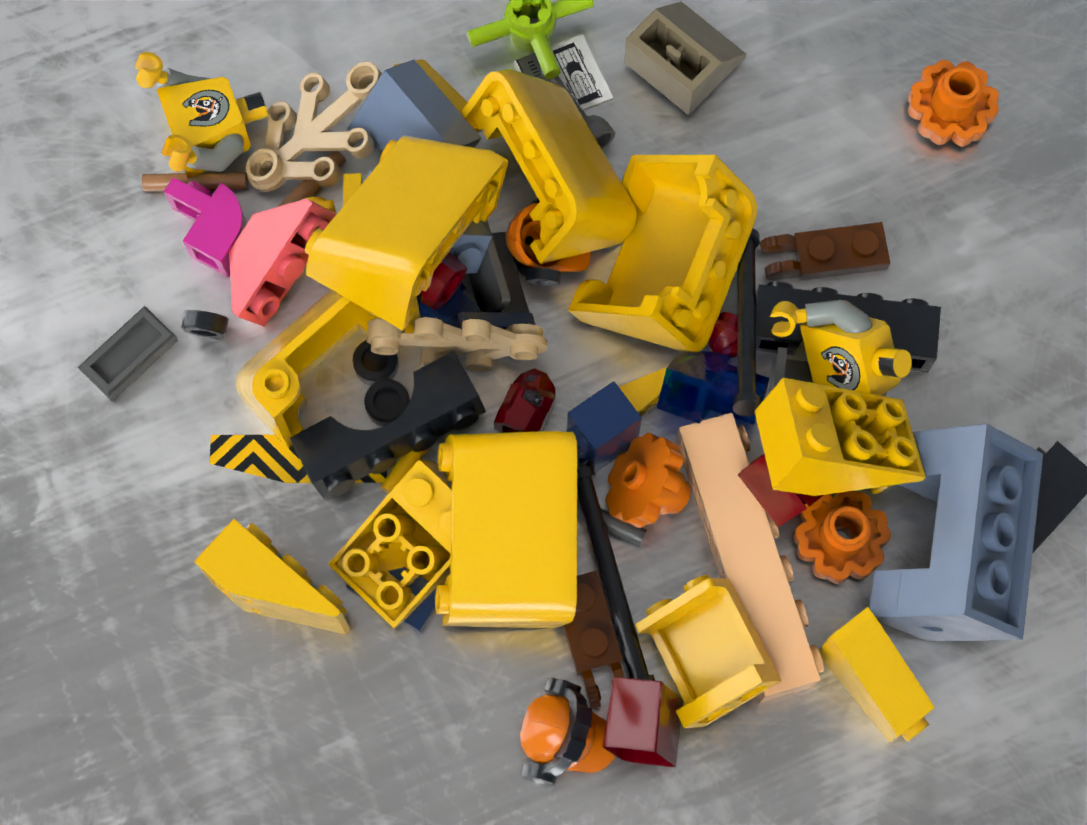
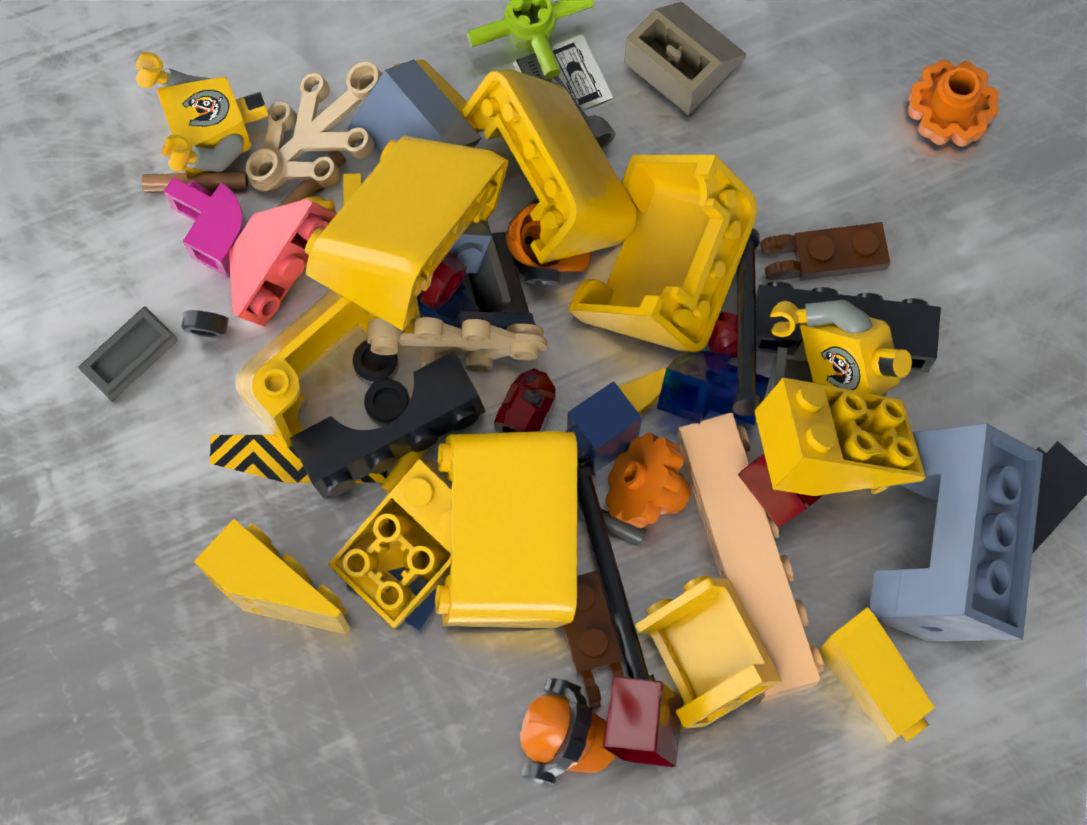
(836, 556): orange plant -> none

